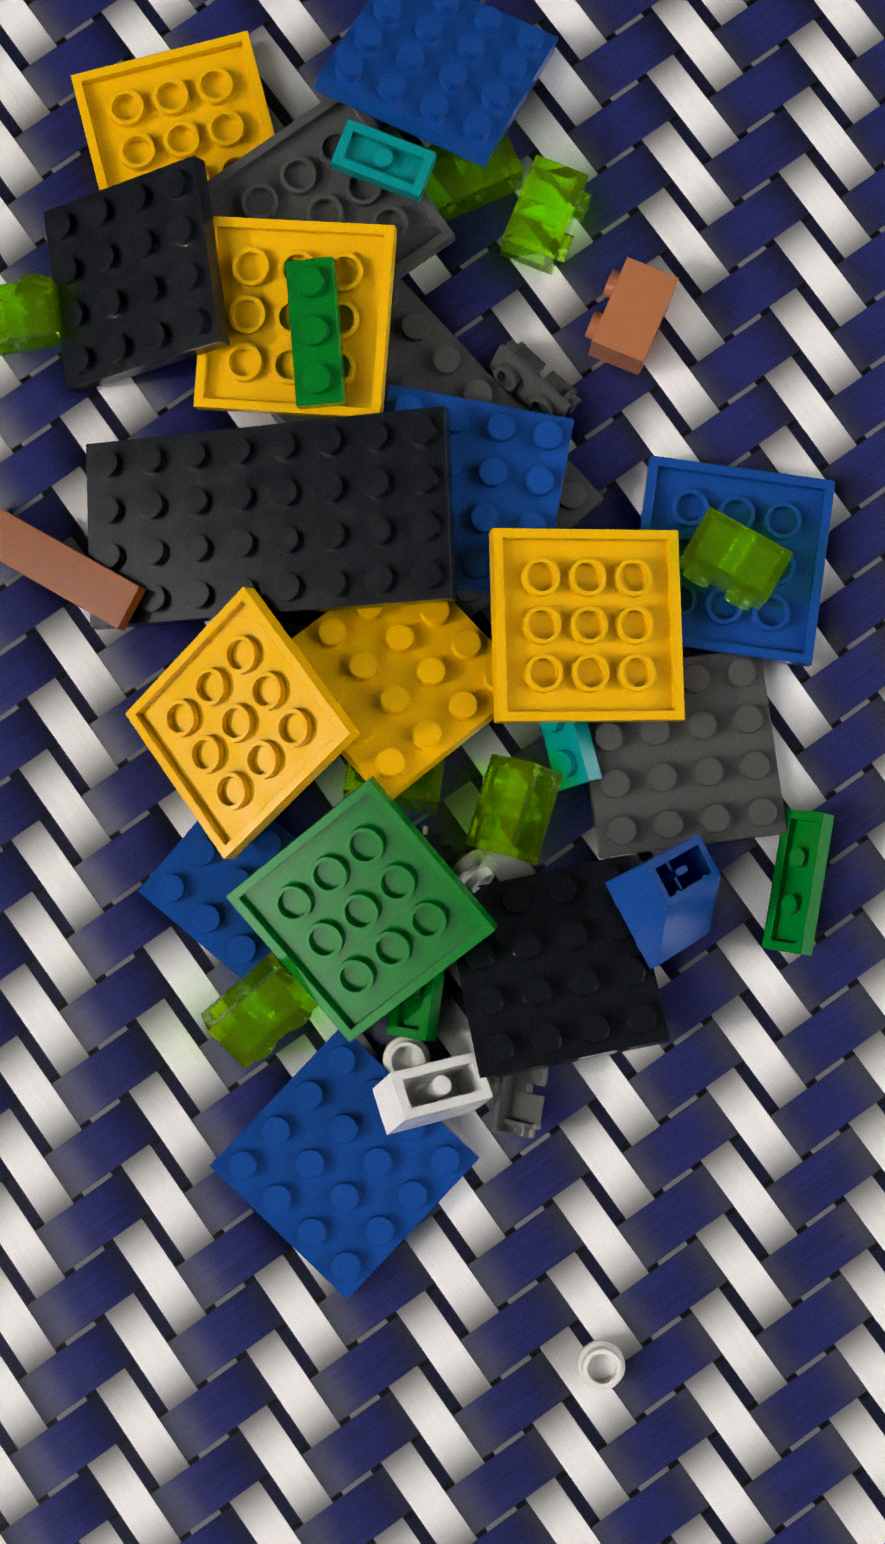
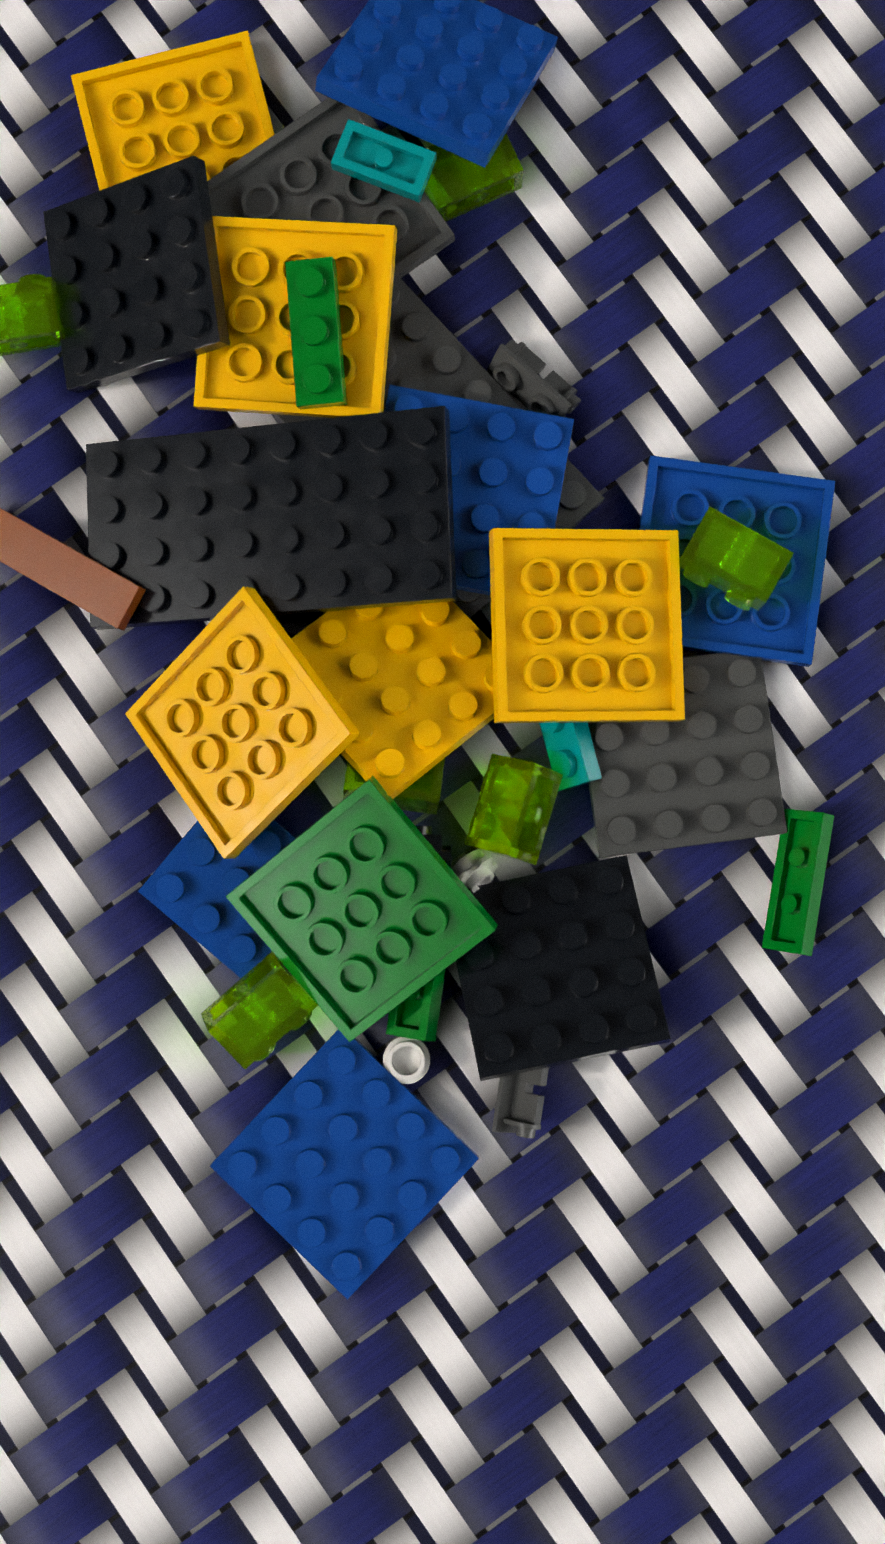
(431, 1093): white brick -> none
(545, 214): clear neon green brick -> none
(600, 1365): white plate -> none
(632, 315): nougat brick -> none
(668, 899): blue slope -> none

